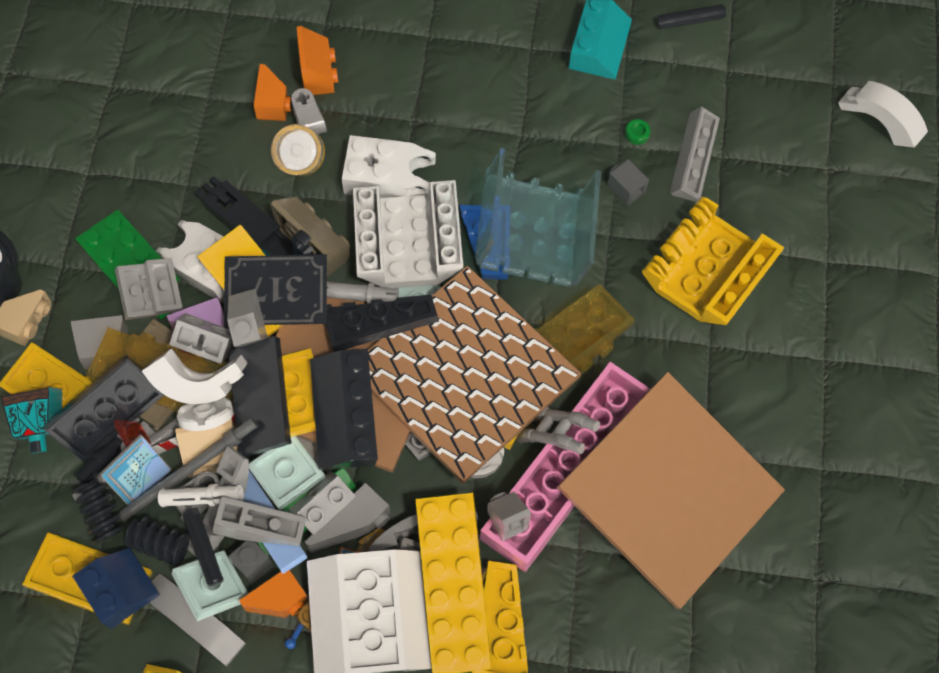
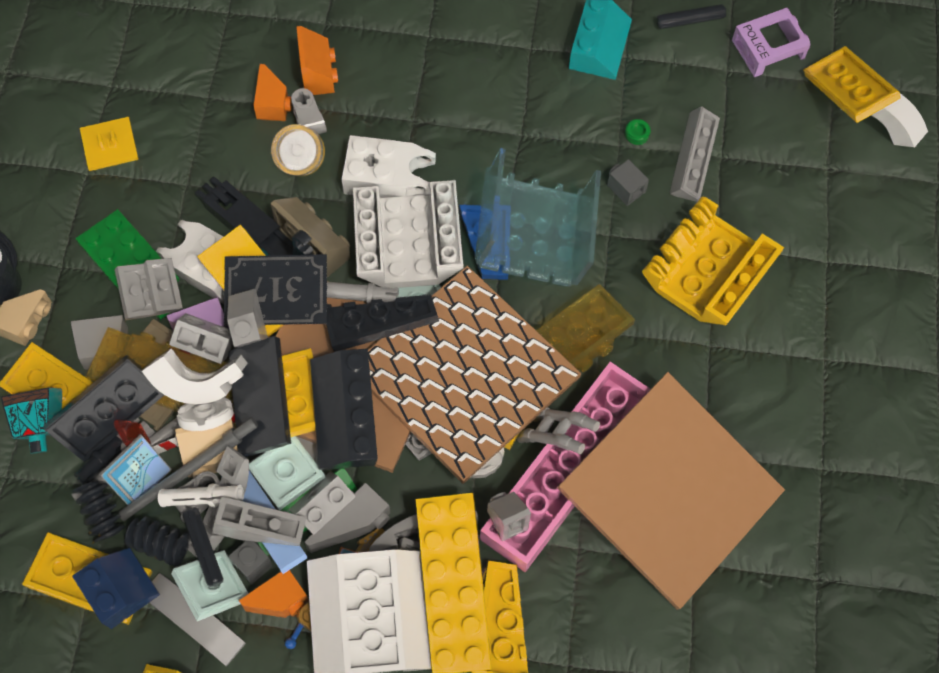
(108, 143): none -> yellow piece
(757, 51): none -> lavender window
(851, 84): none -> yellow tile

